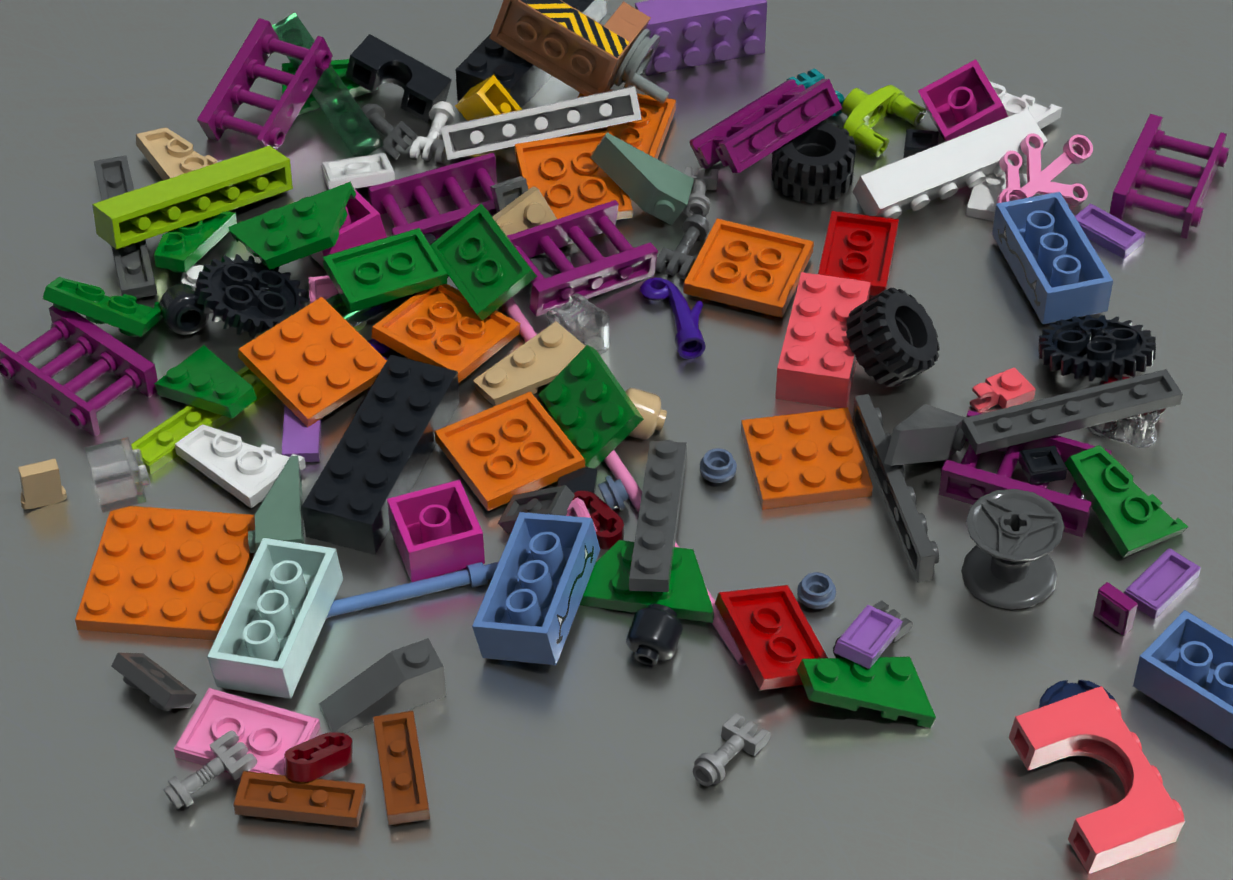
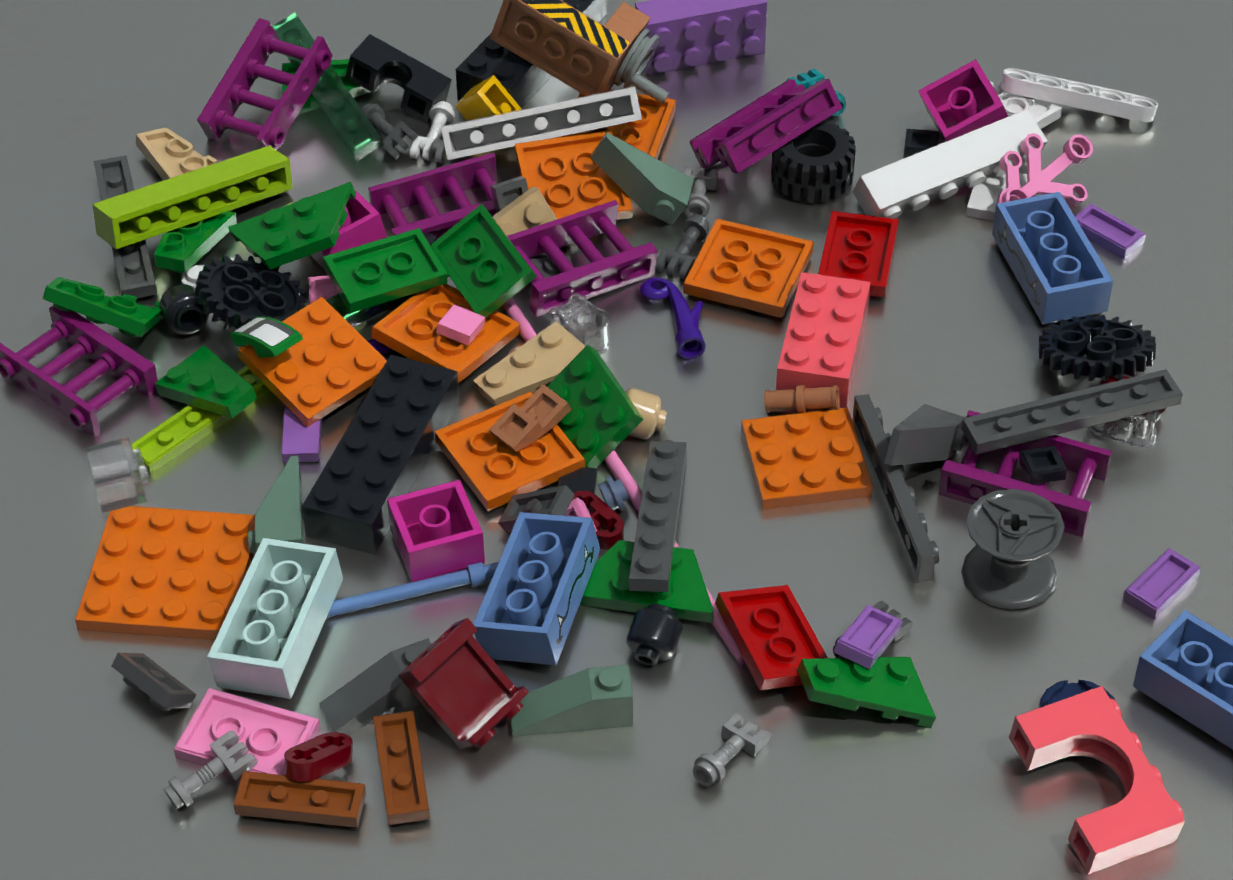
(41, 484): tan tile -> none
(232, 464): white wing -> none
(266, 336): none -> slope
(360, 171): white tile -> none
(461, 325): none -> bright pink tile
(463, 686): none -> dark red panel
(535, 418): none -> nougat slope
(578, 703): none -> sand green slope
(718, 466): sand blue plate -> none
(802, 399): none -> nougat pin
(816, 591): sand blue plate -> none
(867, 110): lime connector -> none
(892, 337): black tyre -> none
(1005, 389): coral plate -> none
(1078, 95): none -> white beam
(1115, 608): magenta tile -> none
(1124, 510): green wing -> none
(1145, 157): magenta fence -> none

